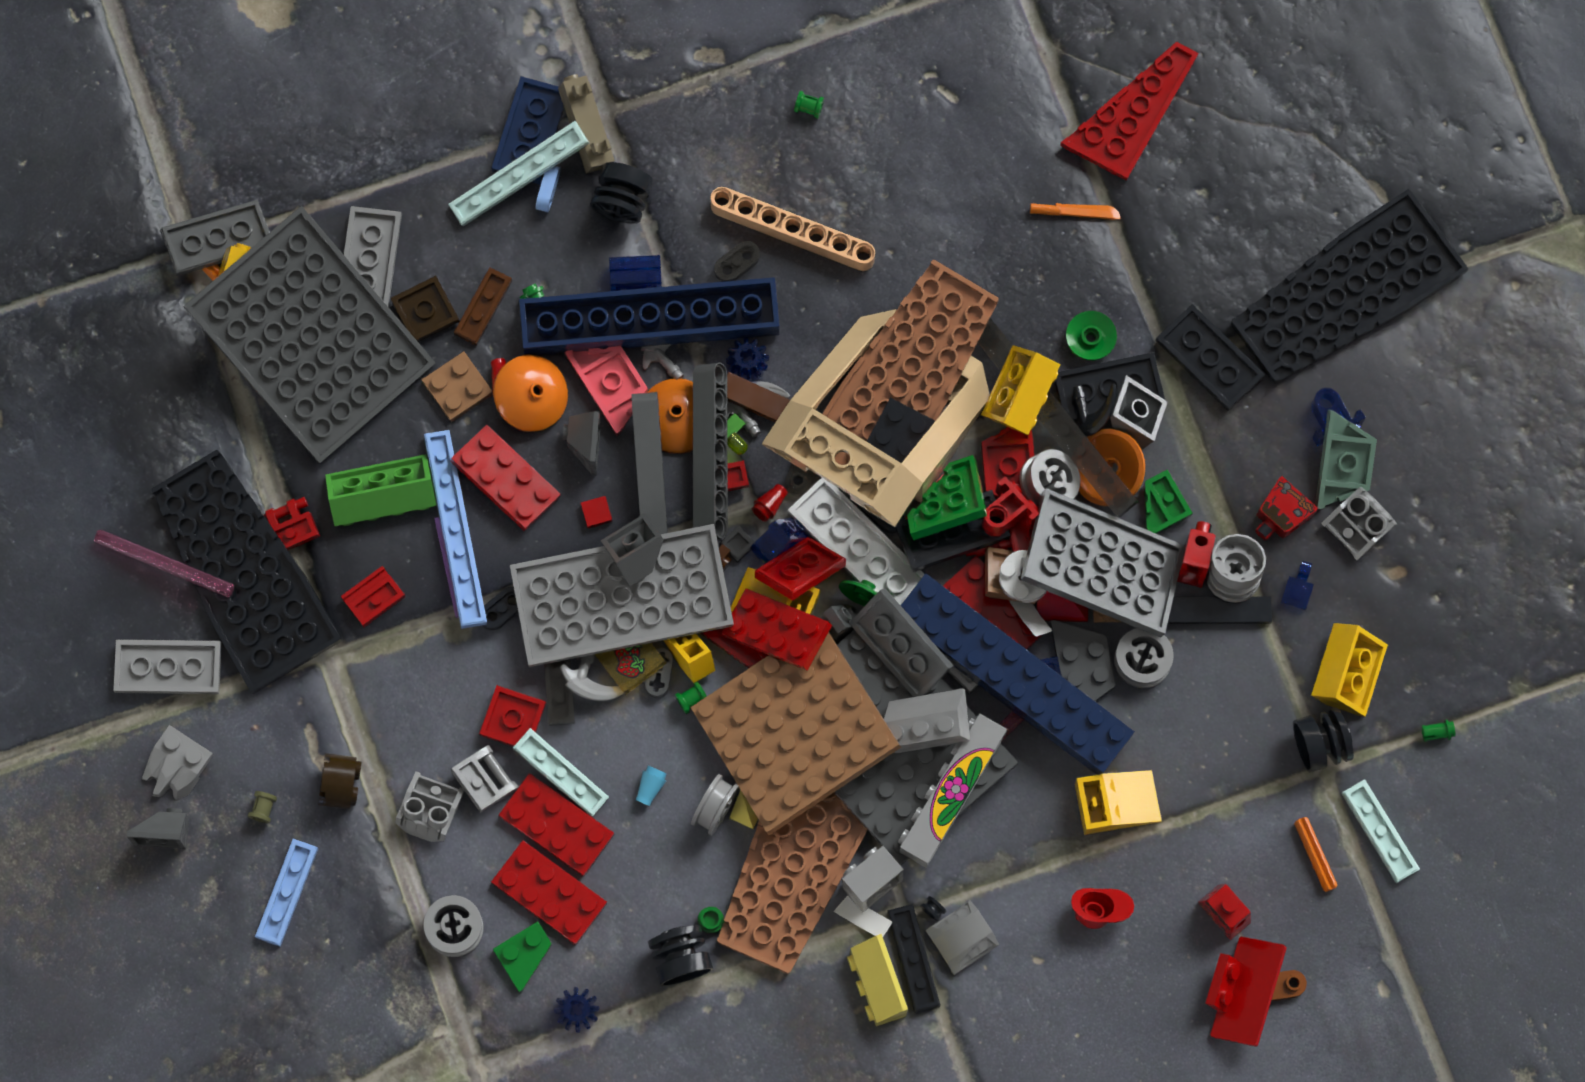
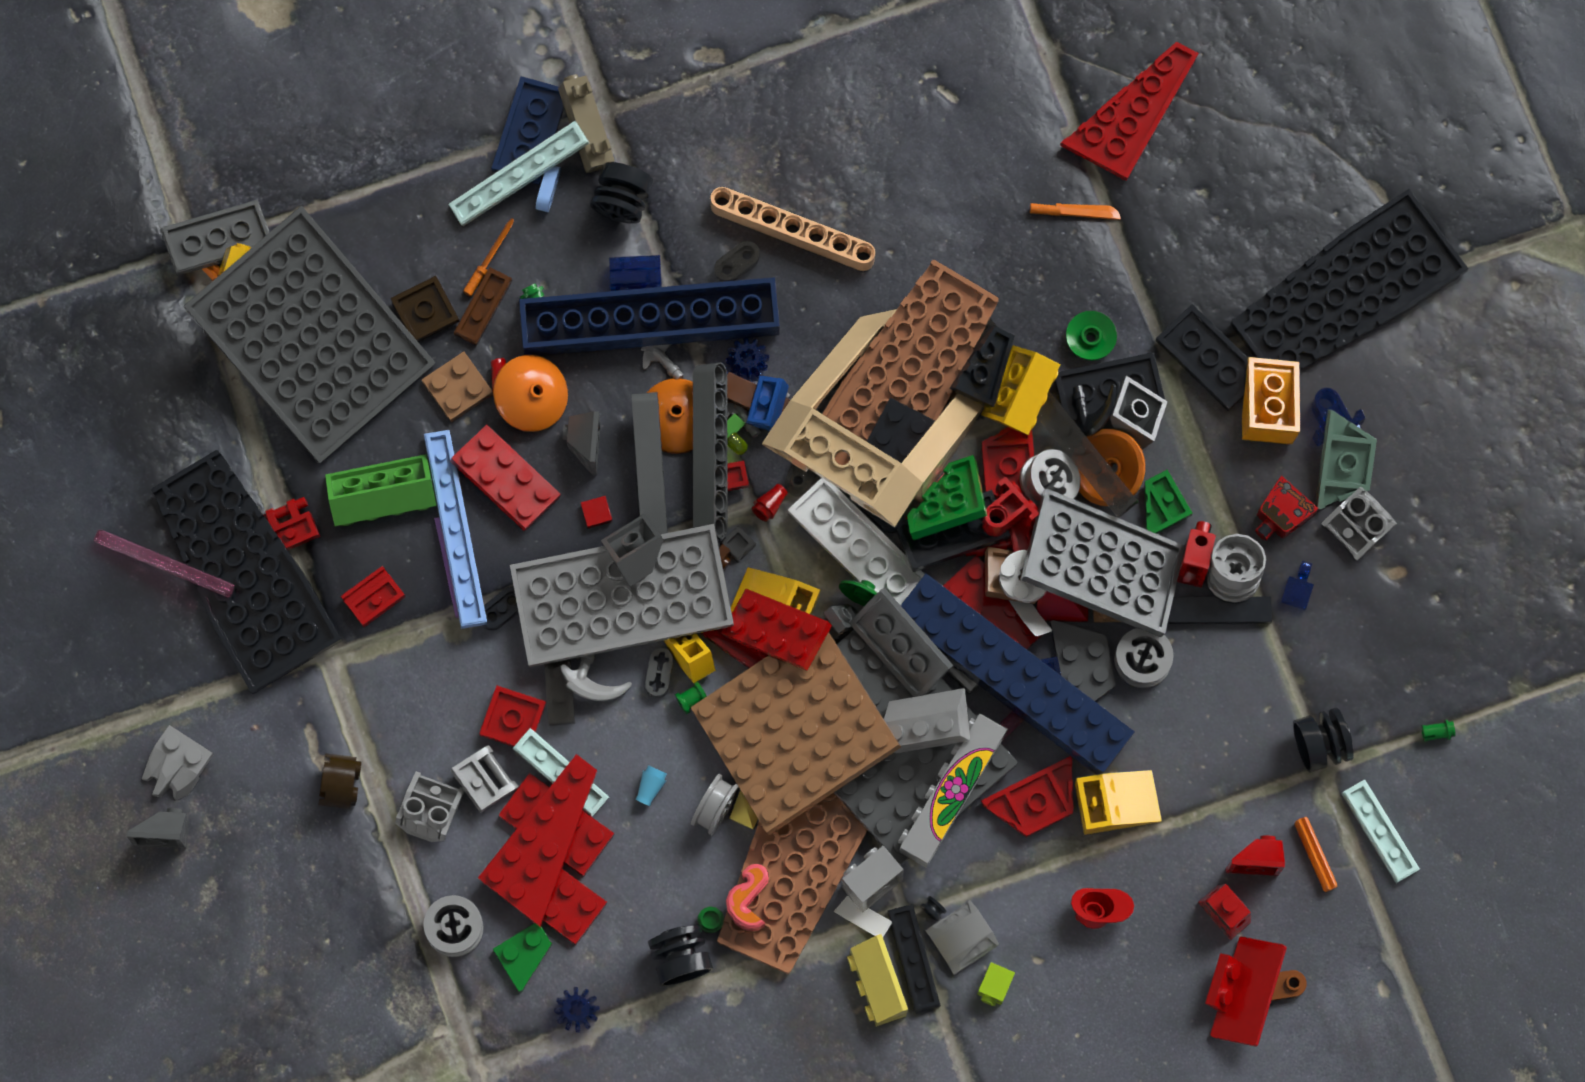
(167, 666): light grey plate -> none
(262, 807): olive bush -> none
(286, 892): light blue tile -> none
(373, 246): light grey plate -> none
(481, 270): none -> orange piece
(534, 855): none -> red wing
(610, 382): coral wing -> none
(631, 665): clear yellow tile -> none
(743, 894): none -> coral animal
(767, 402): none -> blue slope
(778, 538): clear blue pin -> none
(800, 568): red tile -> none
(809, 104): green bush -> none
(985, 368): none -> black wing
(995, 984): none -> lime brick
(1036, 799): none -> red wing
(1260, 857): none -> red slope
(1271, 401): none -> light orange slope
(1349, 669): yellow slope -> none

